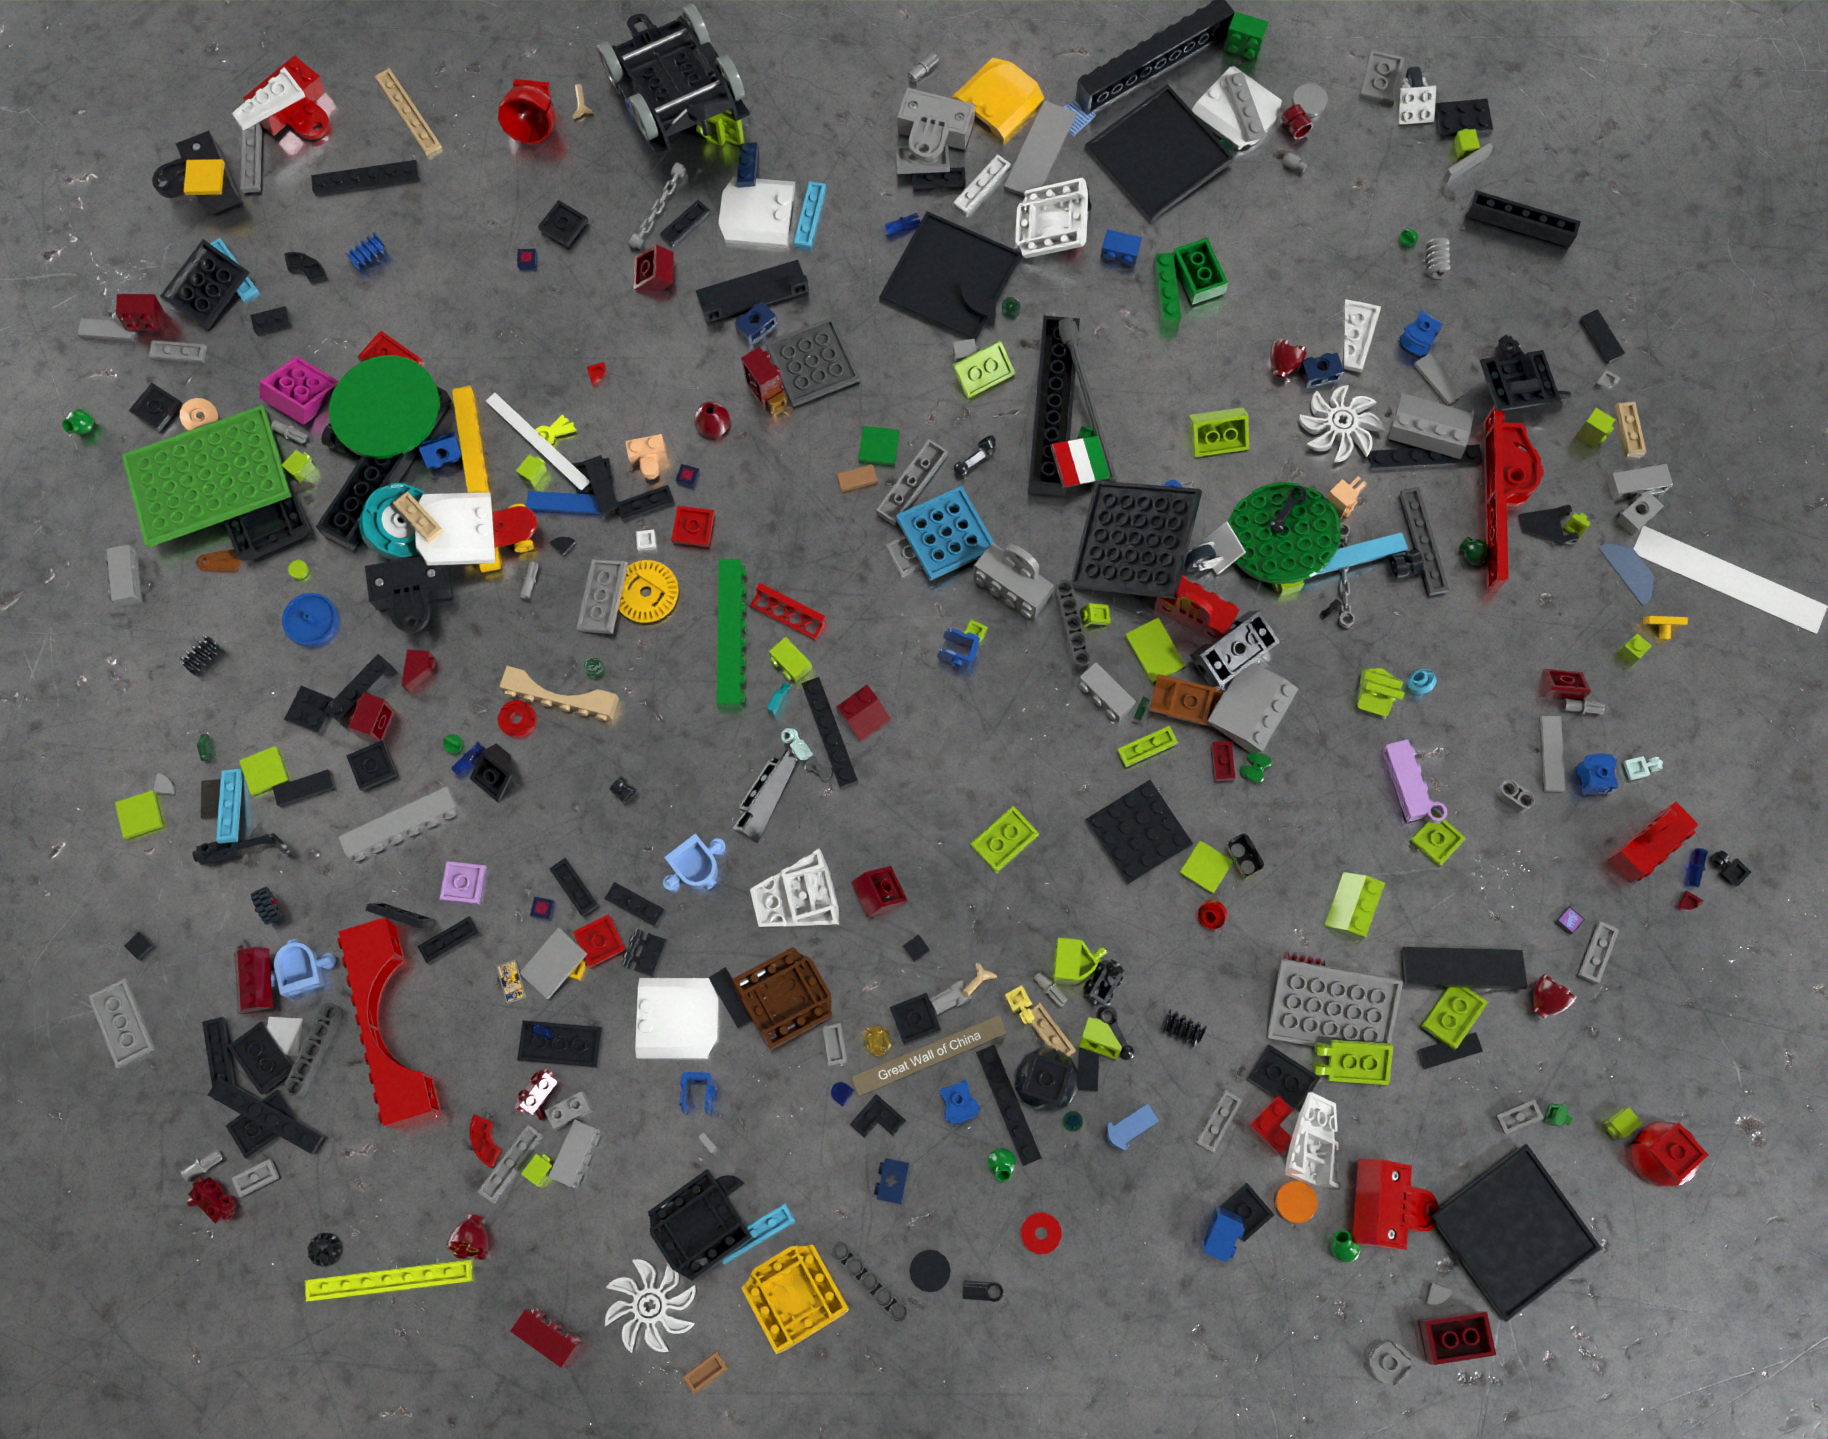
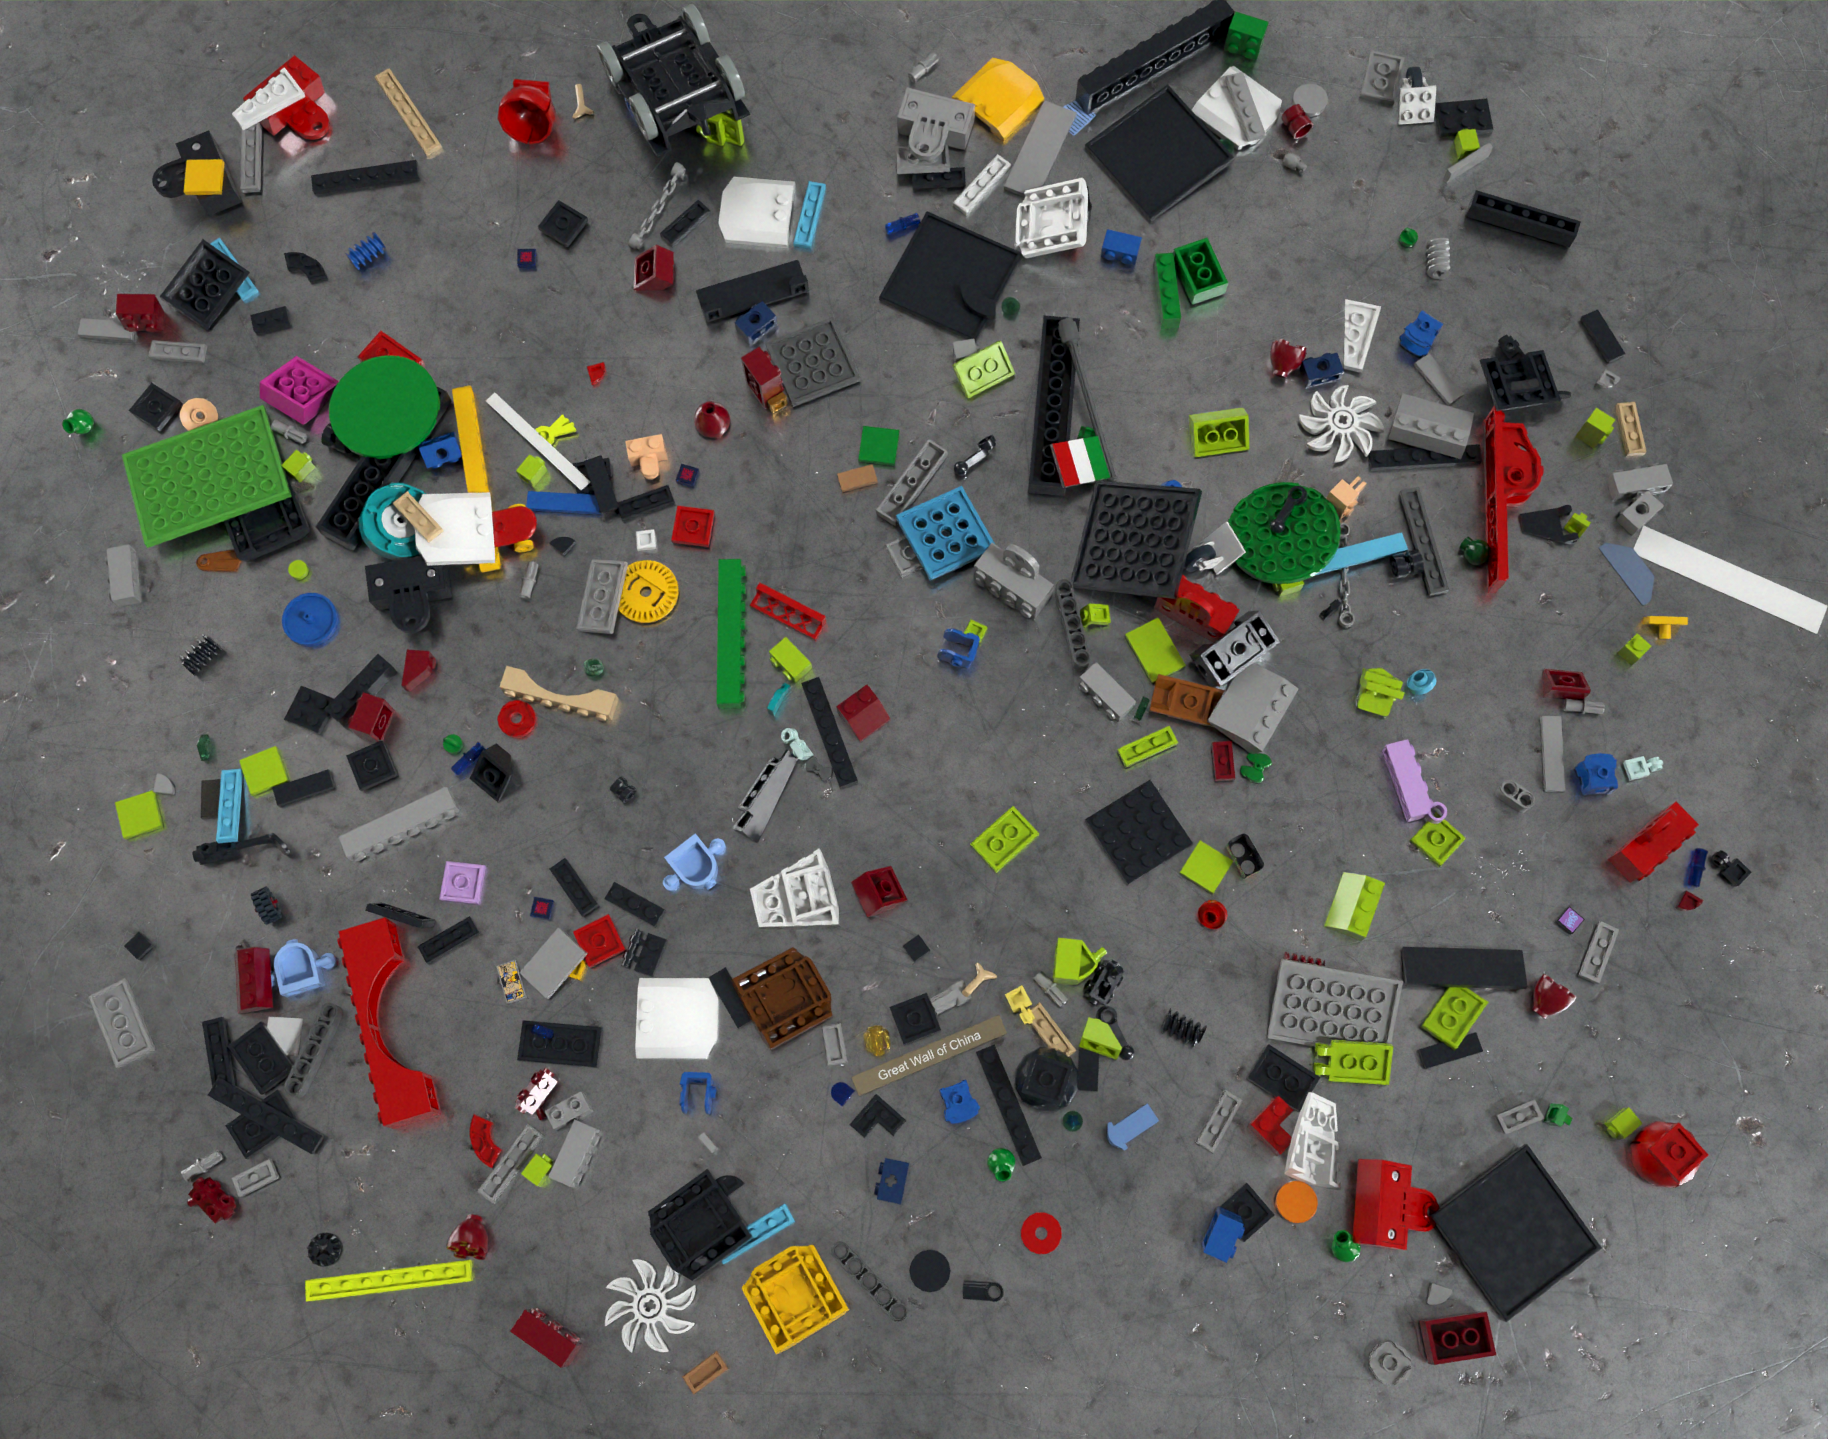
(747, 165): dark blue plate -> none

